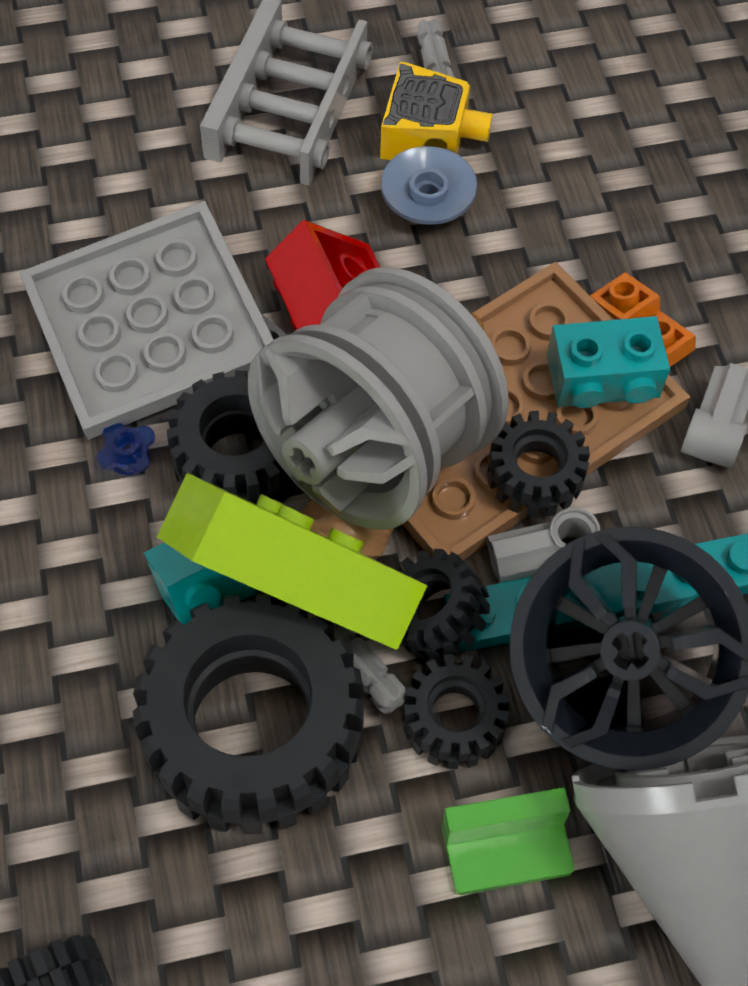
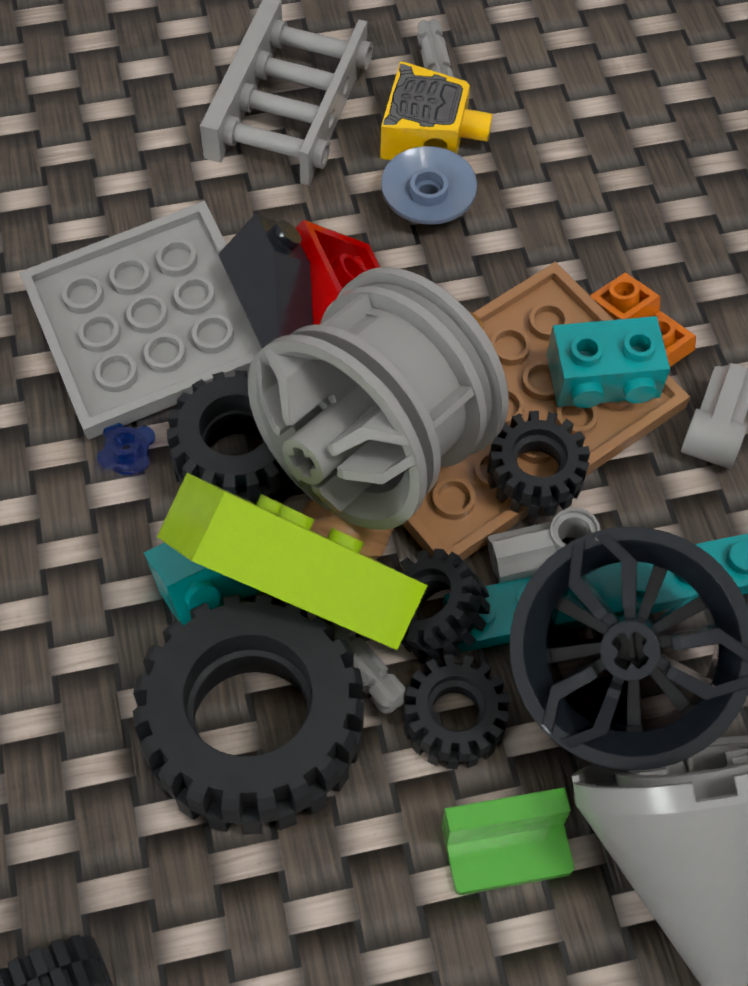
(270, 277): none -> black slope

